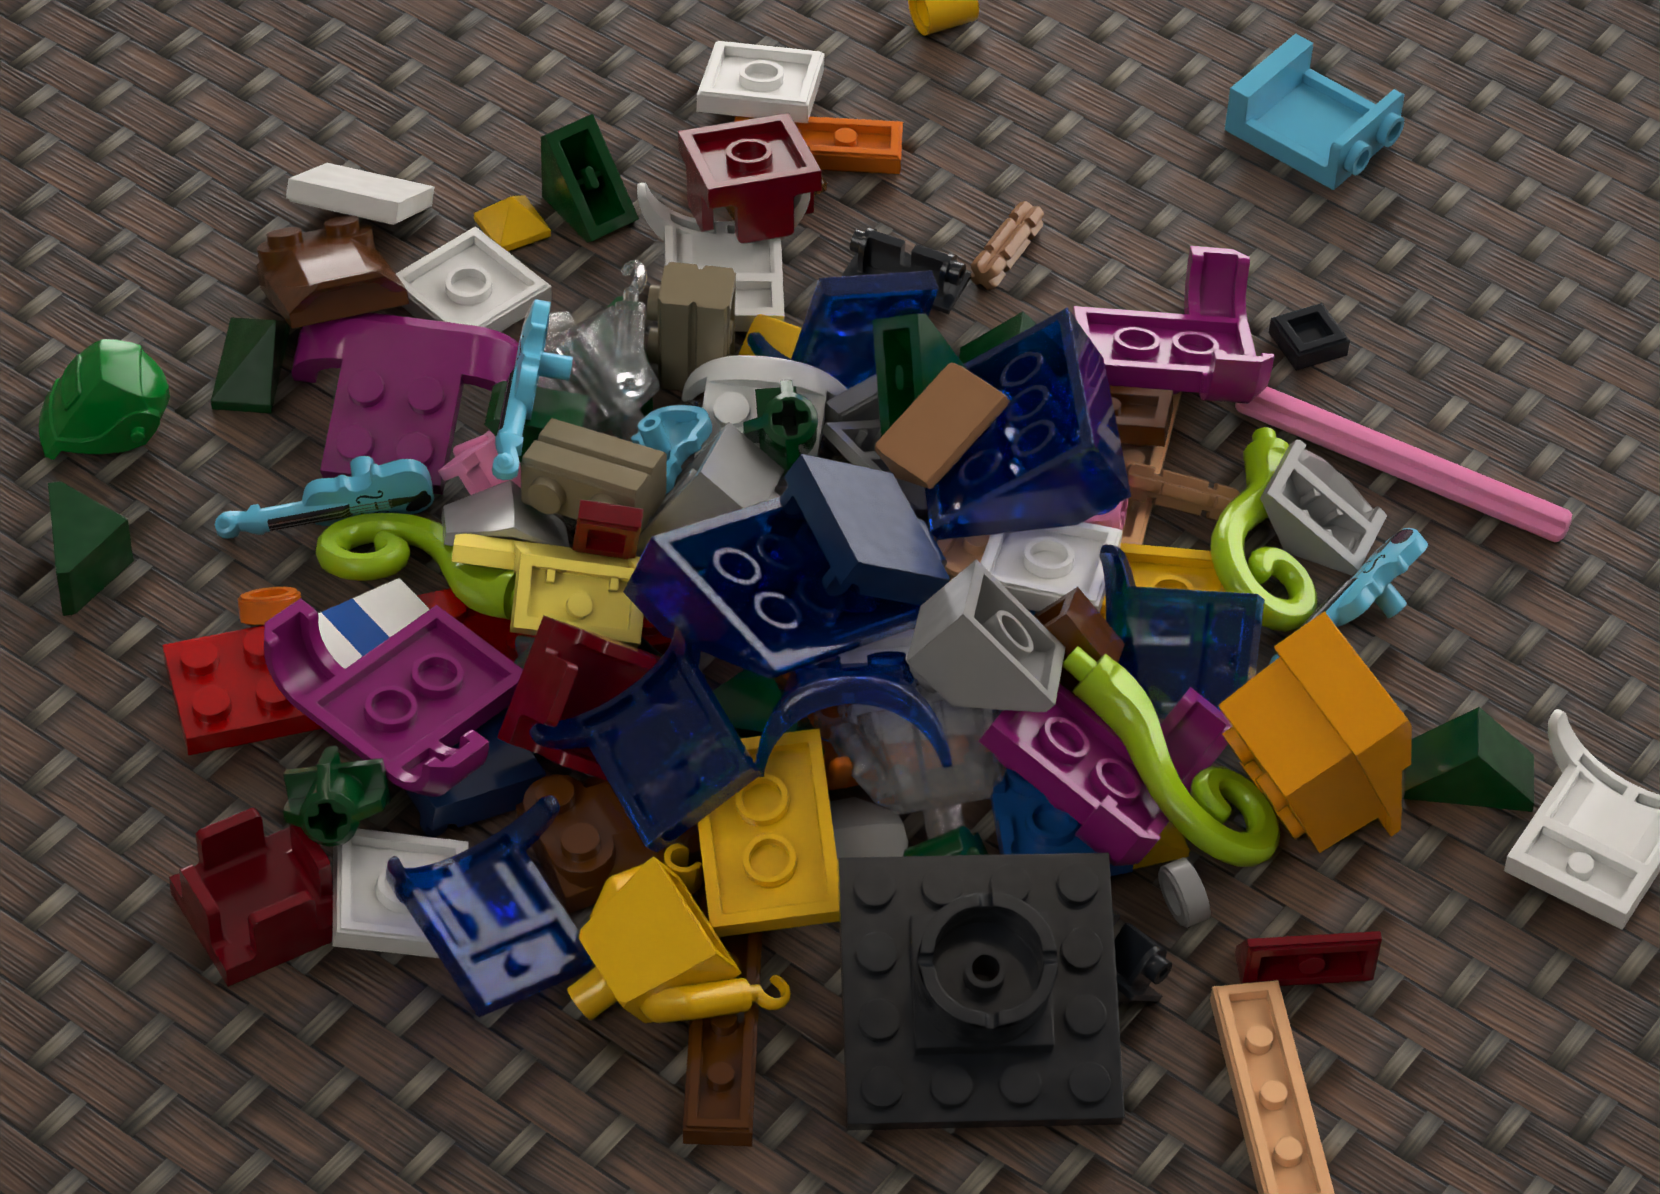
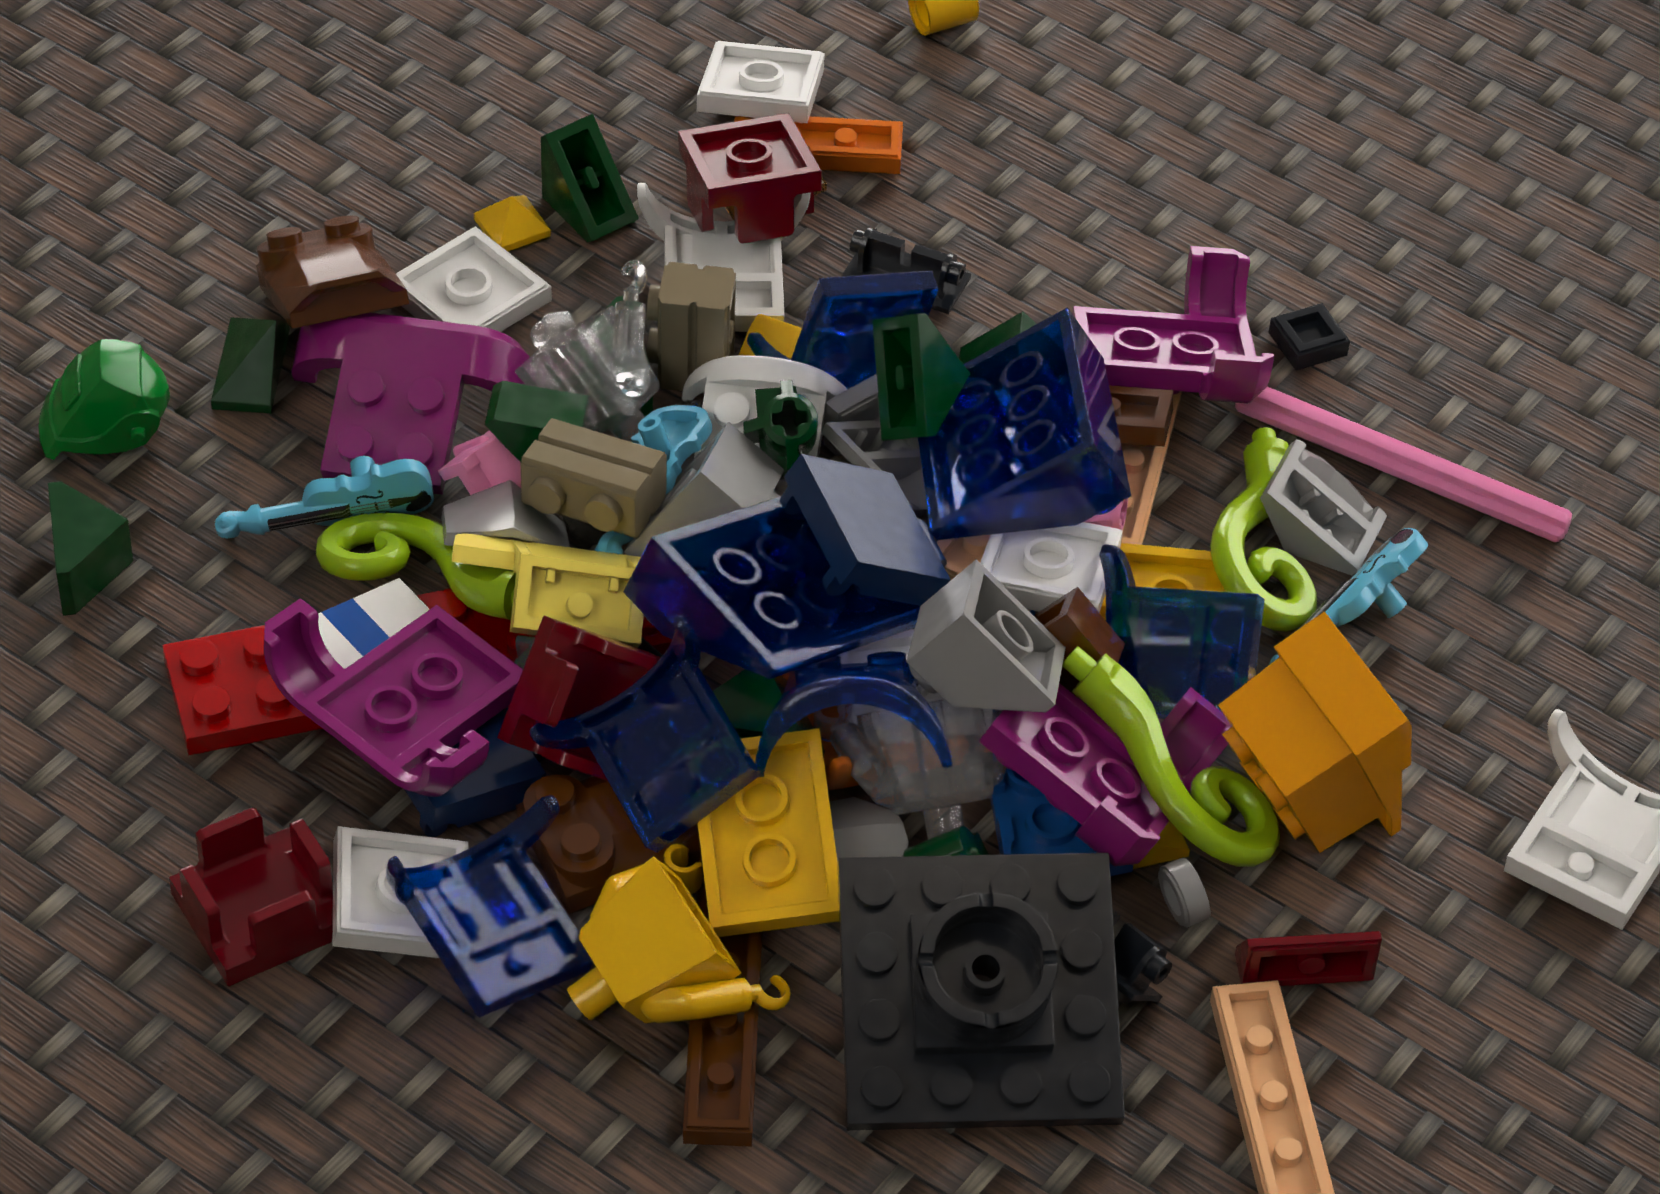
(264, 603): orange tile -> none
(335, 796): dark green piece -> none
(359, 193): white tile -> none
(522, 386): medium azure piece -> none
(607, 529): dark red tile -> none
(940, 426): medium nougat slope -> none
(1007, 245): medium nougat axle -> none
(1178, 491): medium nougat axle -> none
(1310, 118): medium azure panel -> none
(1471, 765): dark green slope -> none

